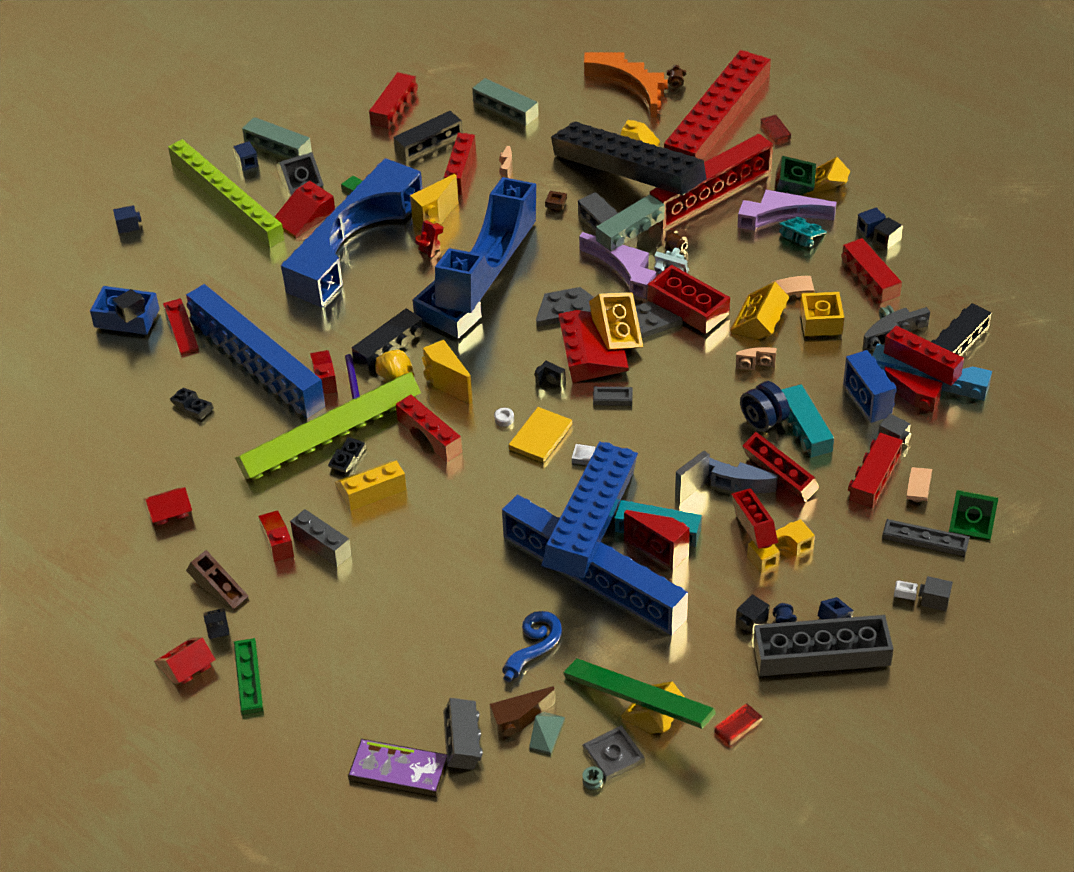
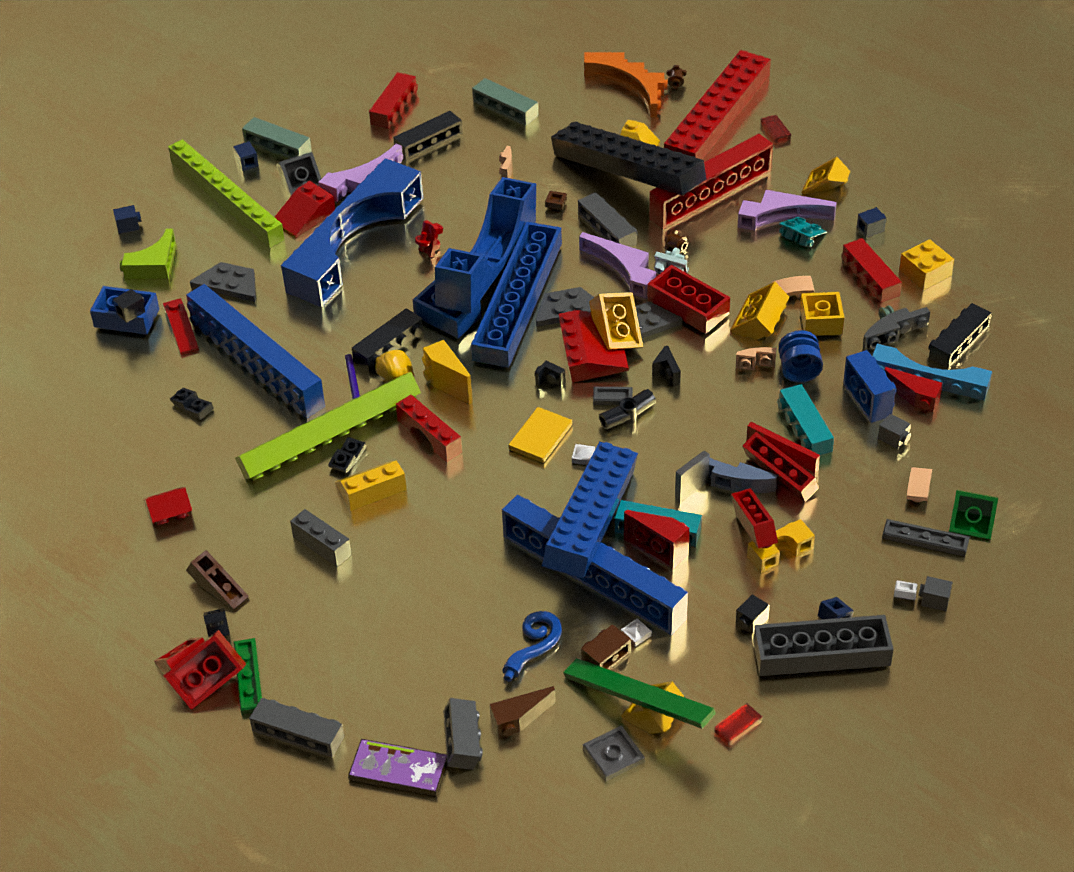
(150, 262): none -> lime arch
(205, 669): none -> red slope
(228, 280): none -> dark grey wing
(276, 536): red slope -> none
(297, 727): none -> dark grey brick
(324, 369): red slope -> none
(346, 181): none -> lavender arch
(434, 202): yellow slope -> none
(461, 159): red brick -> none
(504, 417): white tile -> none
(516, 295): none -> blue brick
(545, 732): sand green slope -> none
(590, 784): sand green bush -> none
(607, 648): none -> reddish brown brick
(627, 410): none -> black piece
(630, 222): sand green brick -> none
(636, 632): none -> white tile
(666, 364): none -> black slope
(764, 406): dark blue wheel -> none
(784, 613): dark blue brick -> none
(795, 176): dark green slope -> none
(798, 453): none -> red tile
(800, 356): none -> blue wheel
(875, 470): red brick -> none
(887, 233): black brick -> none
(923, 355): red brick -> none
(926, 264): none -> yellow brick

